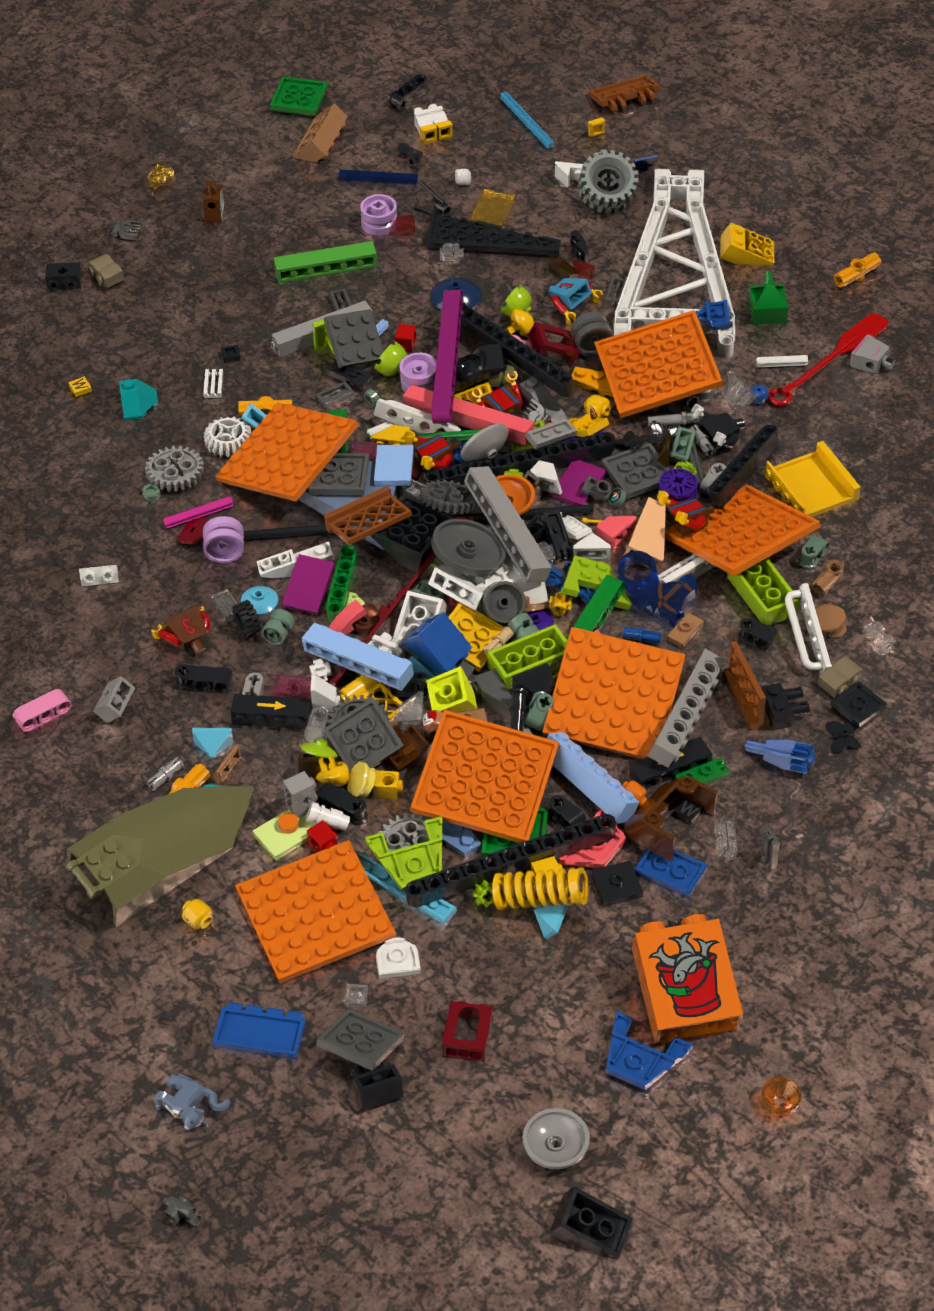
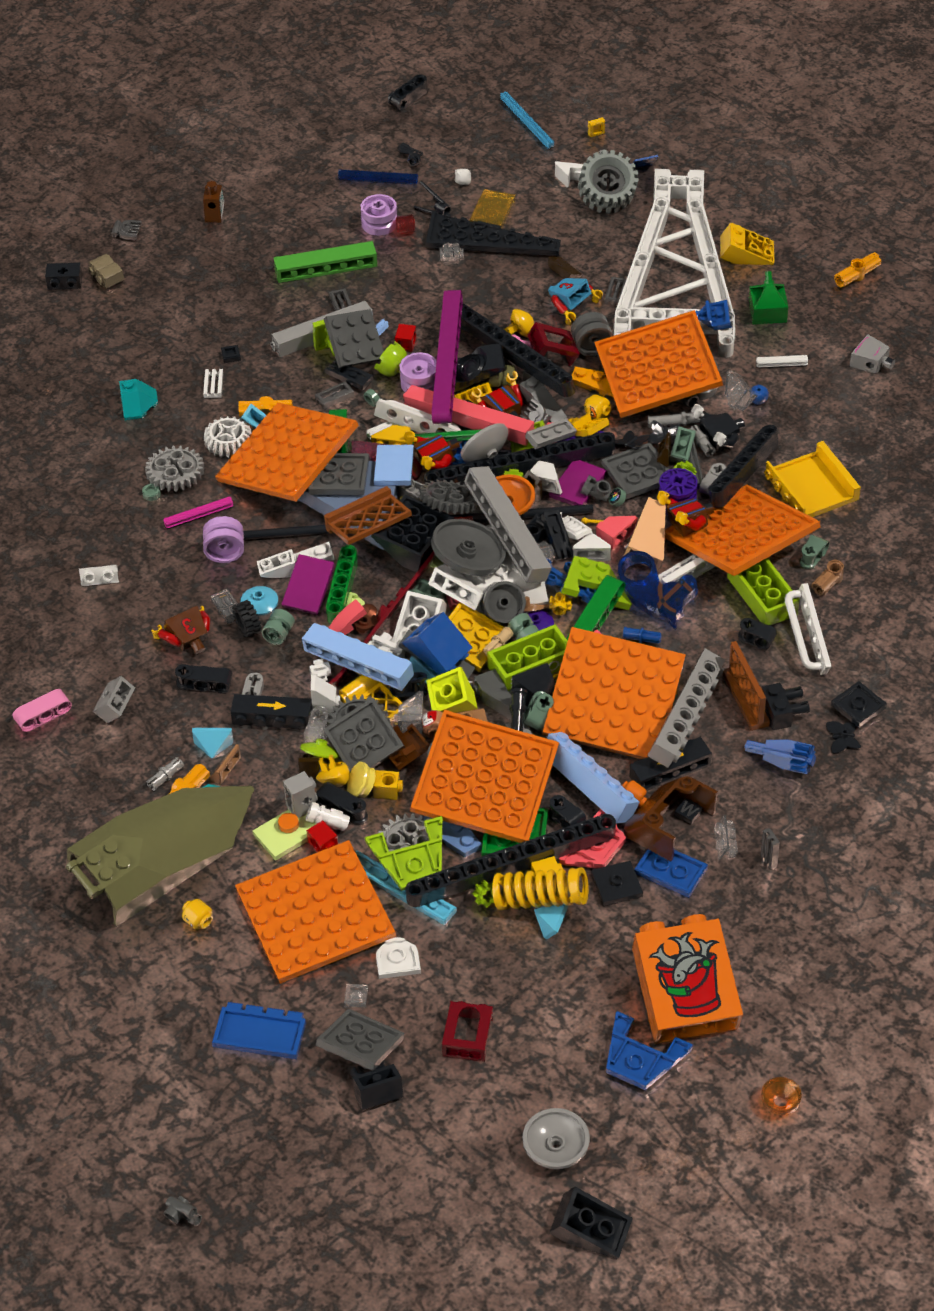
(80, 386): yellow tile -> none
(159, 175): clear yellow plate -> none
(183, 1103): sand blue animal -> none
(187, 537): dark red piece -> none
(292, 686): clear pink brick -> none
(298, 96): green plate -> none
(321, 134): medium nougat slope -> none
(432, 122): hips -> none
(470, 292): dark blue dish -> none
(518, 299): lime cylinder -> none
(580, 246): black slope -> none
(583, 268): clear red slope -> none
(617, 93): dark orange hinge -> none
(685, 630): medium nougat plate -> none
(708, 772): green hinge -> none
(831, 620): medium nougat hat -> none
(840, 676): dark tan brick -> none
(872, 325): red piece -> none
(876, 630): clear hinge -> none

